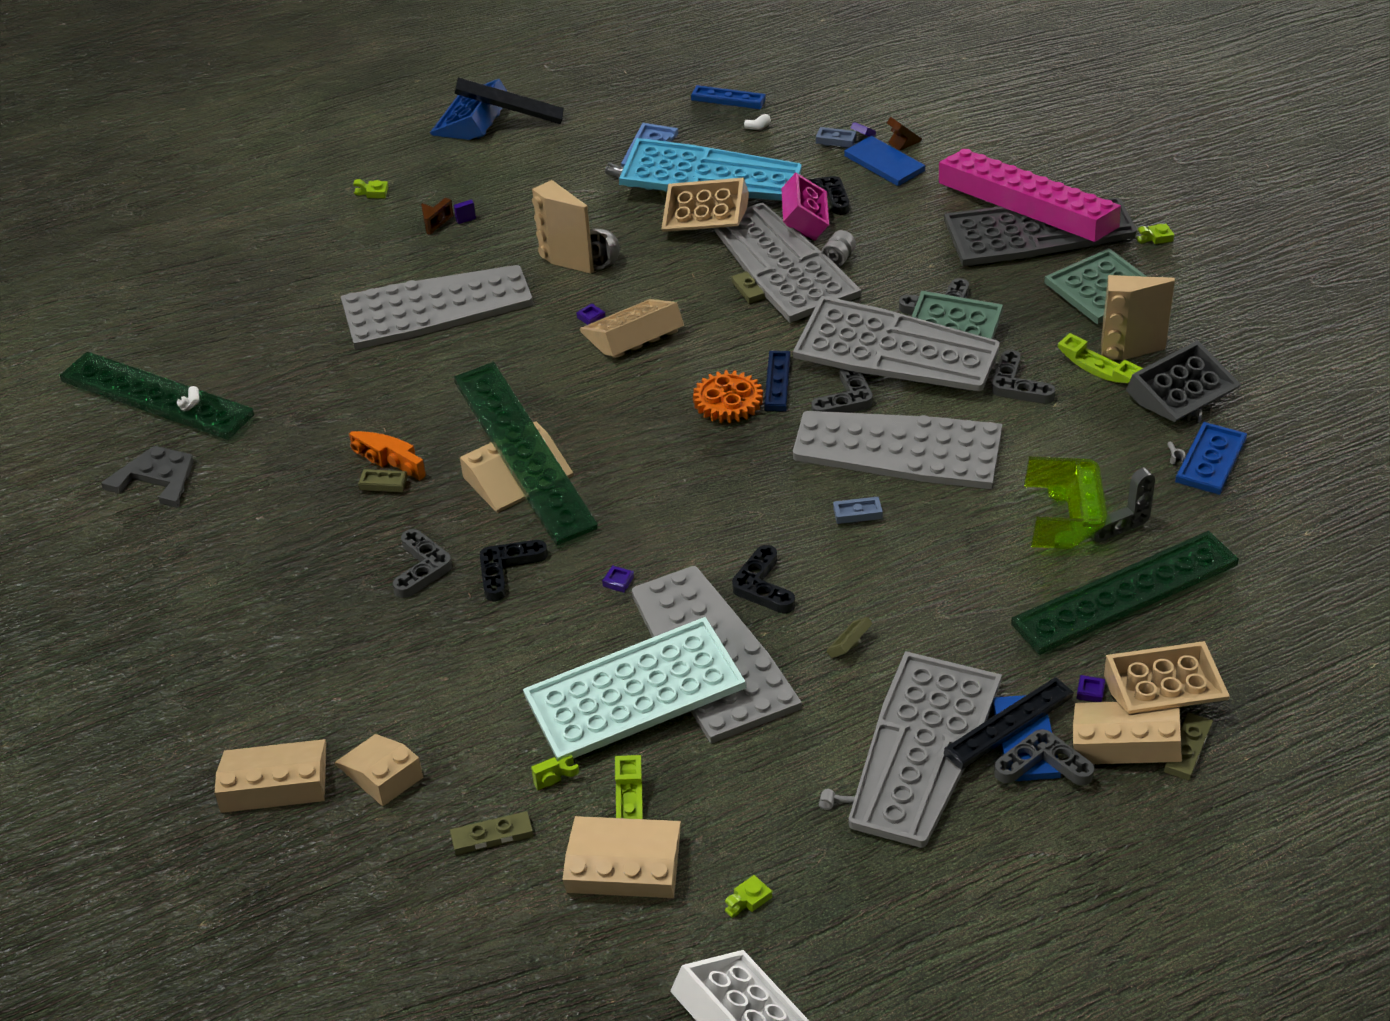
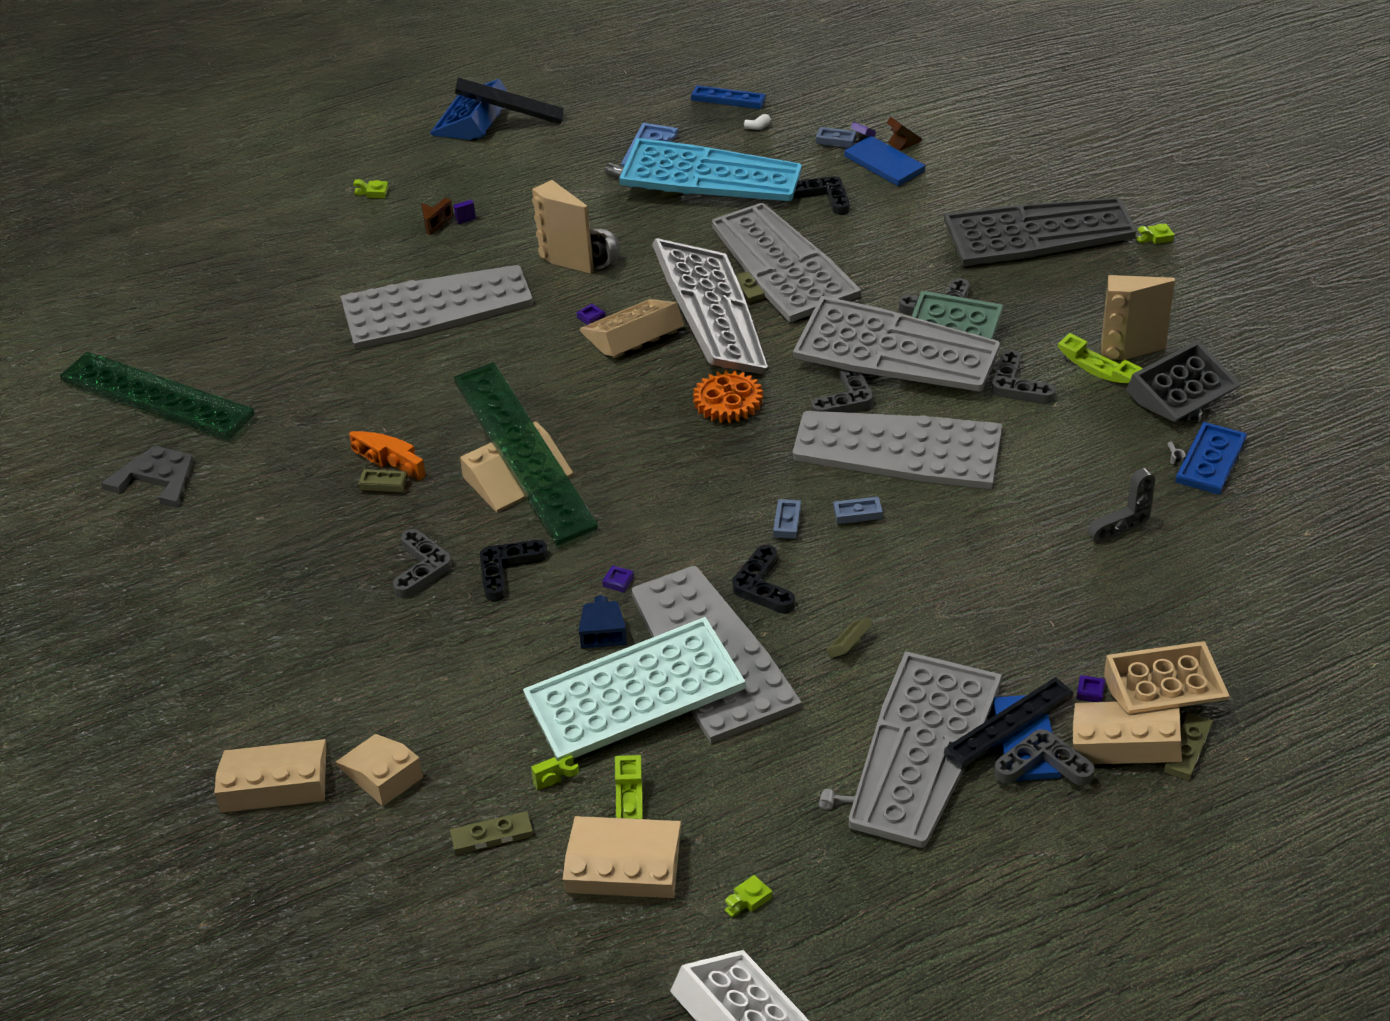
(192, 400): white arm -> none
(602, 624): none -> dark blue torso
(705, 204): tan slope -> none
(712, 305): none -> light grey wing
(777, 381): dark blue tile -> none
(787, 519): none -> sand blue plate
(805, 206): dark pink brick -> none
(839, 247): light grey wheel -> none
(1030, 194): dark pink brick -> none
(1070, 481): clear neon green windscreen -> none
(1086, 282): sand green plate -> none
(1123, 592): clear green plate -> none

